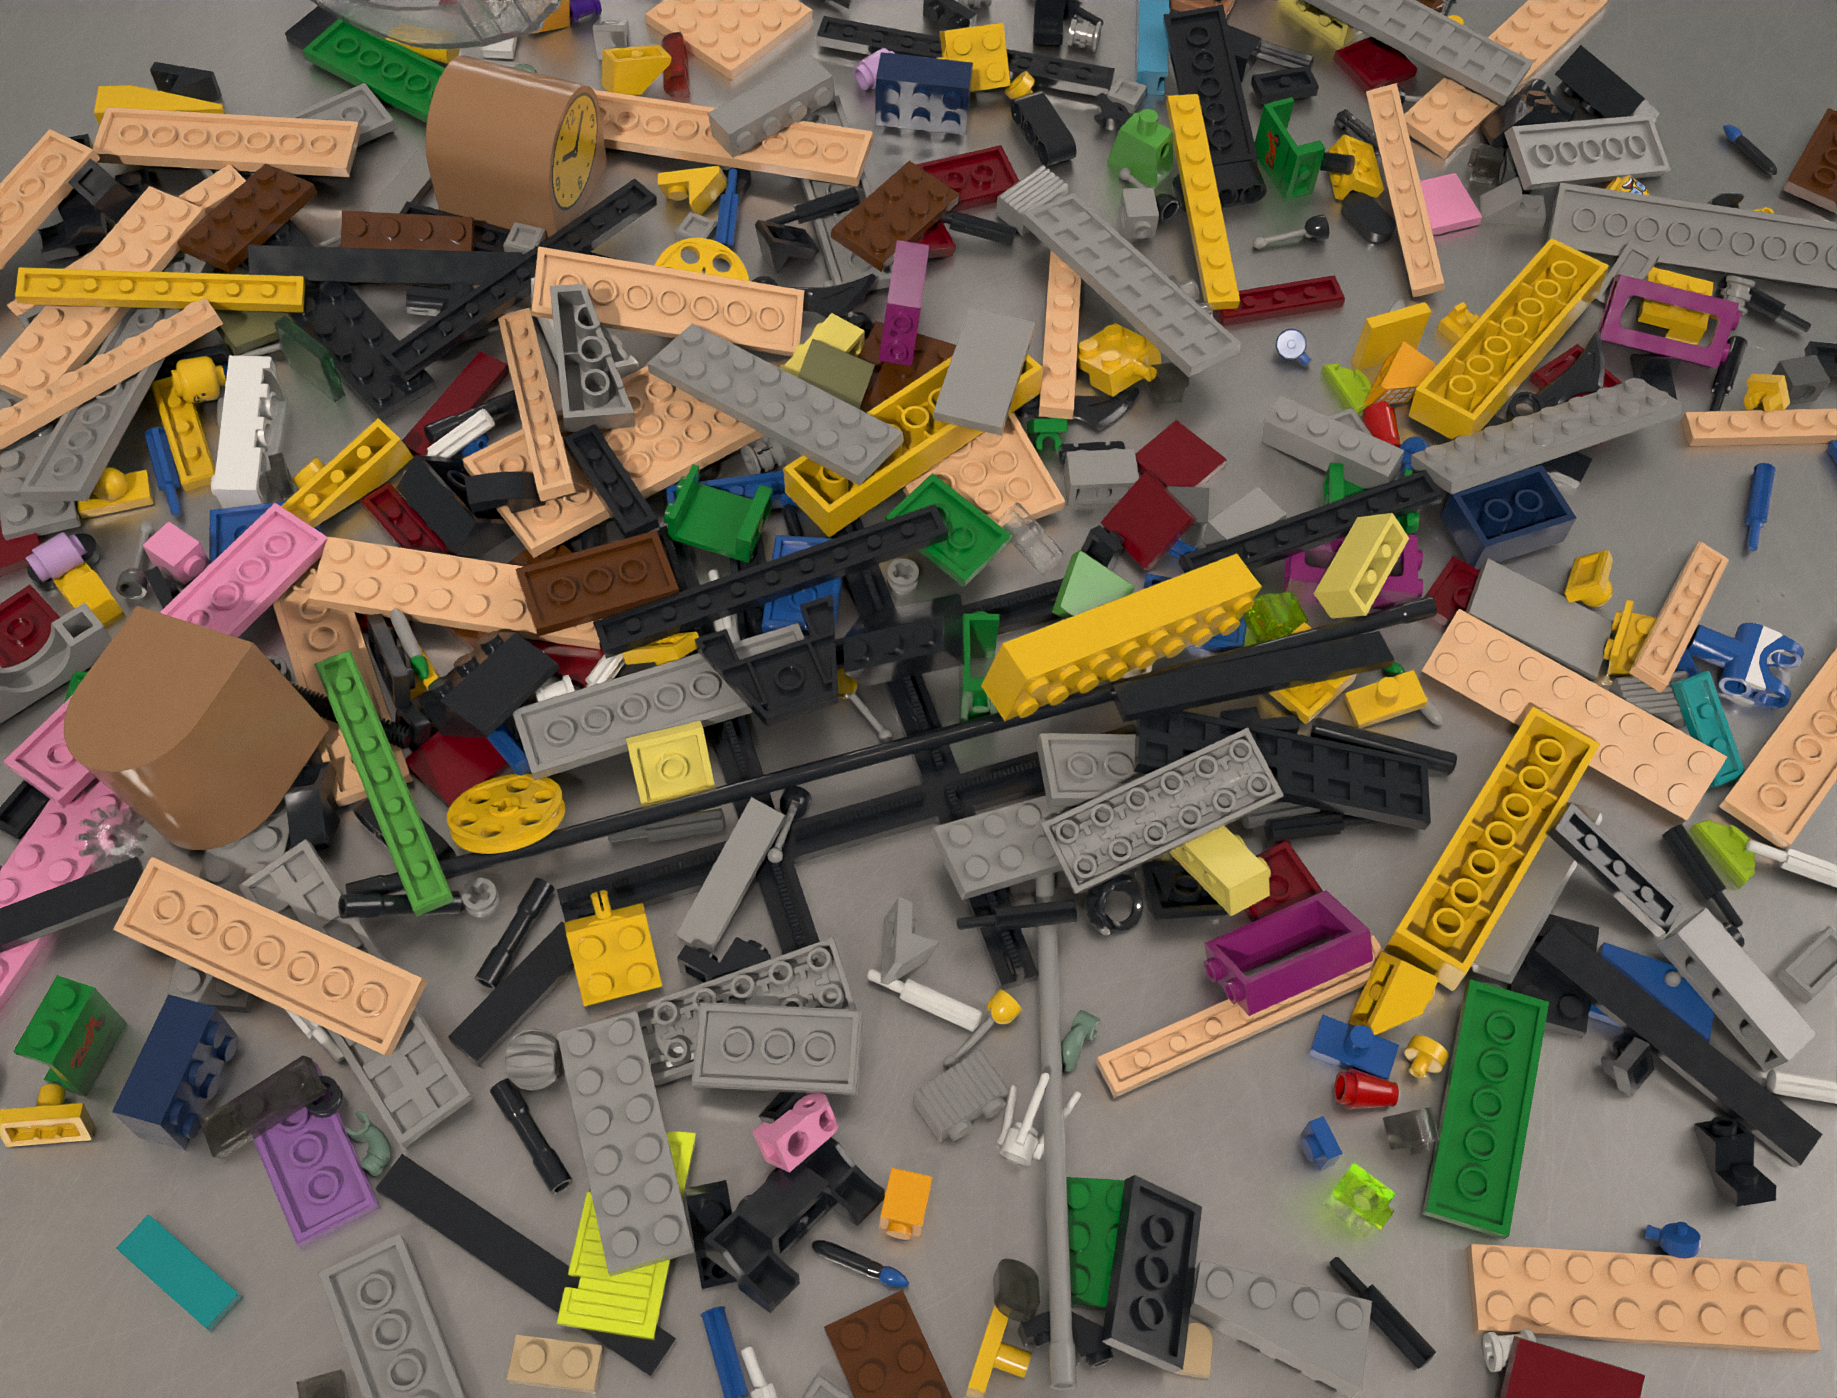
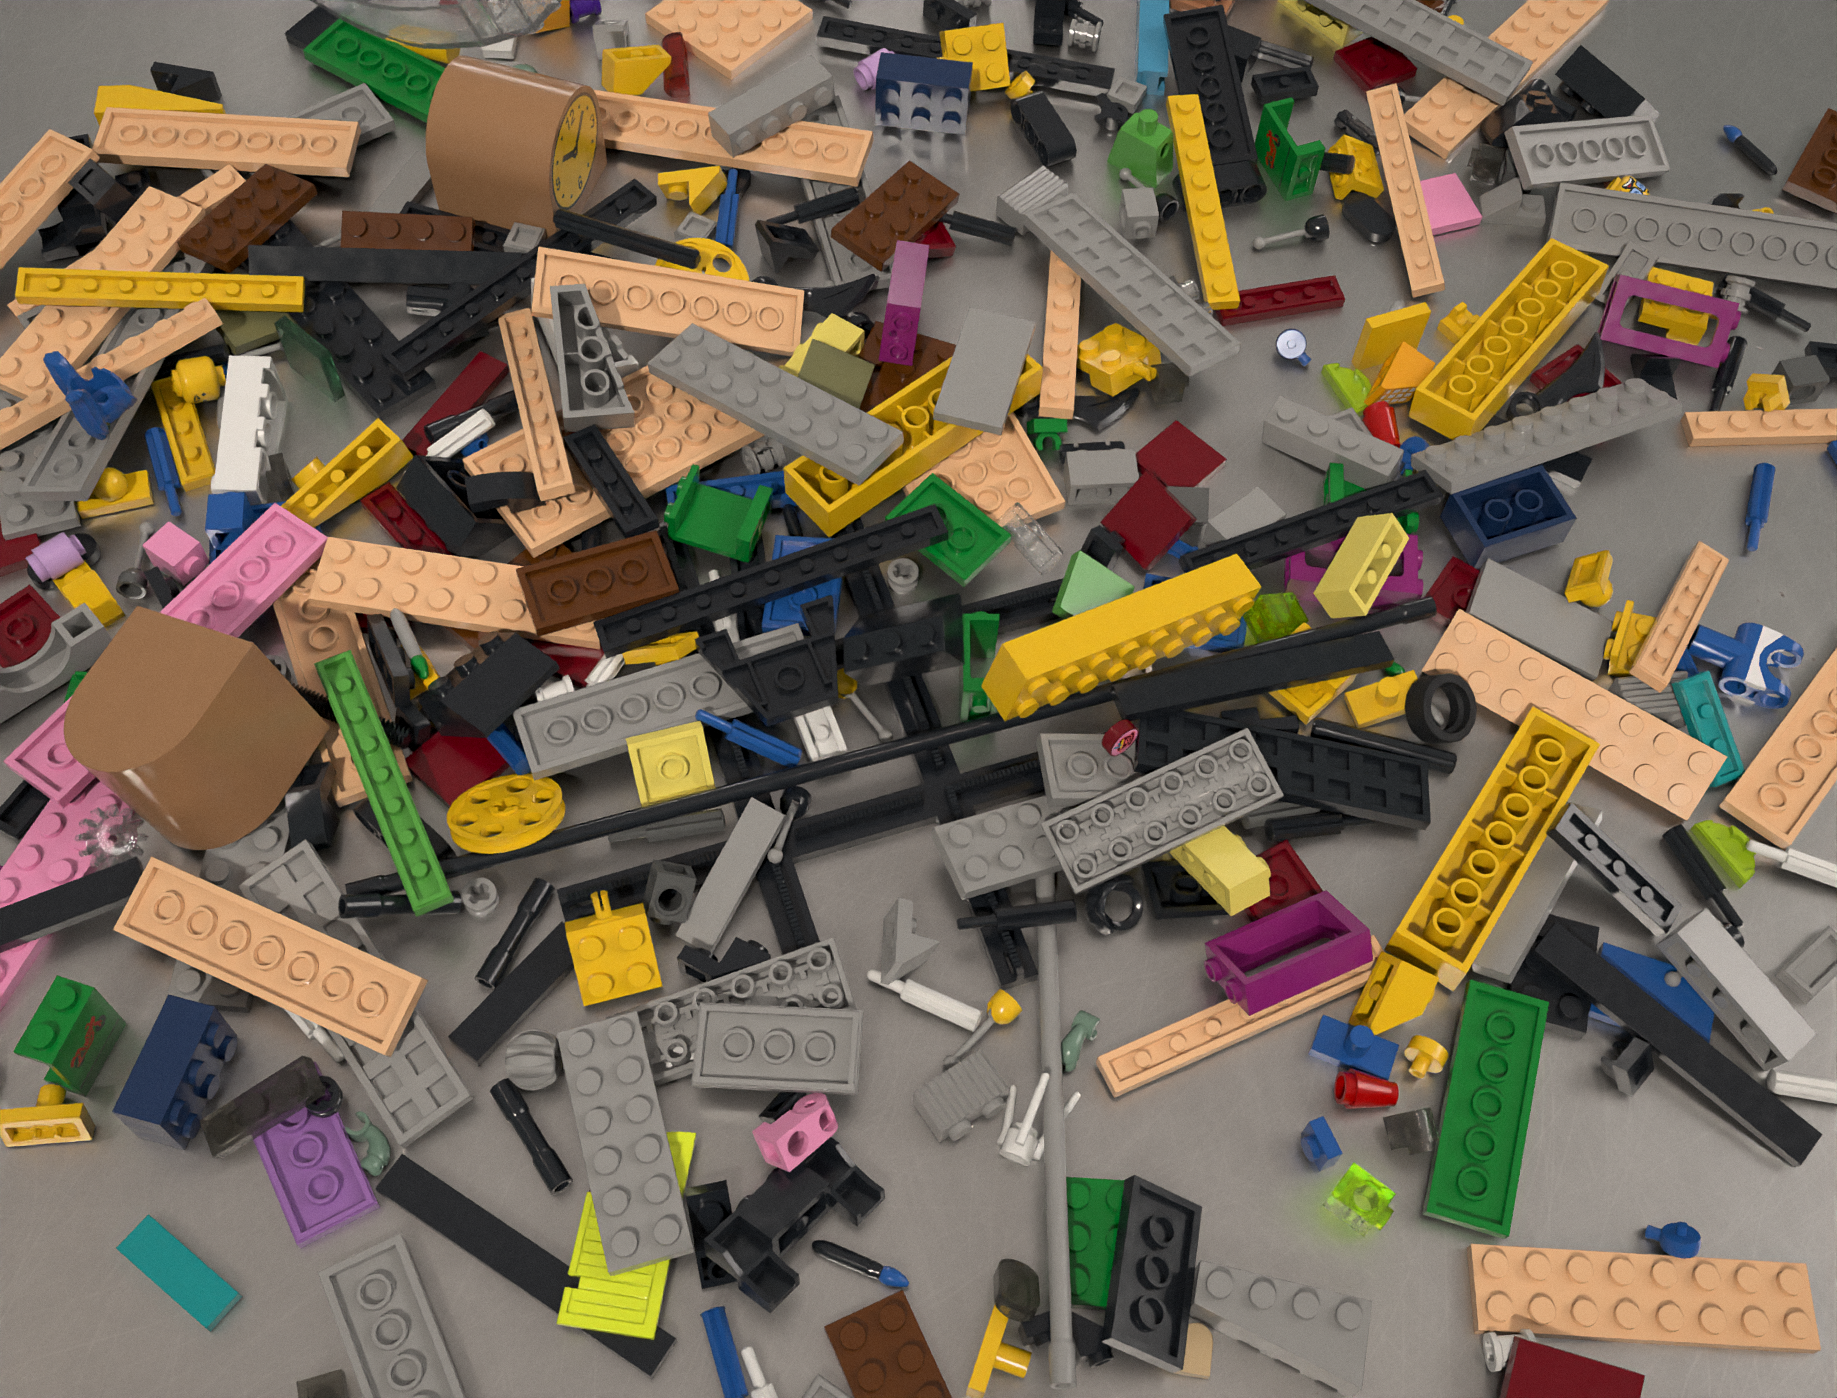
(93, 401): none -> blue hair
(227, 518): none -> blue brick
(555, 1364): tan plate -> none
(627, 238): none -> black axle
(668, 876): none -> dark grey brick
(753, 739): none -> blue axle
(820, 734): none -> white hinge
(905, 1204): light orange brick -> none
(975, 176): dark red tile -> none
(1119, 737): none -> dark red tile
(1388, 1318): black axle -> none
(1461, 702): none -> black tyre
(1730, 1160): black slope -> none

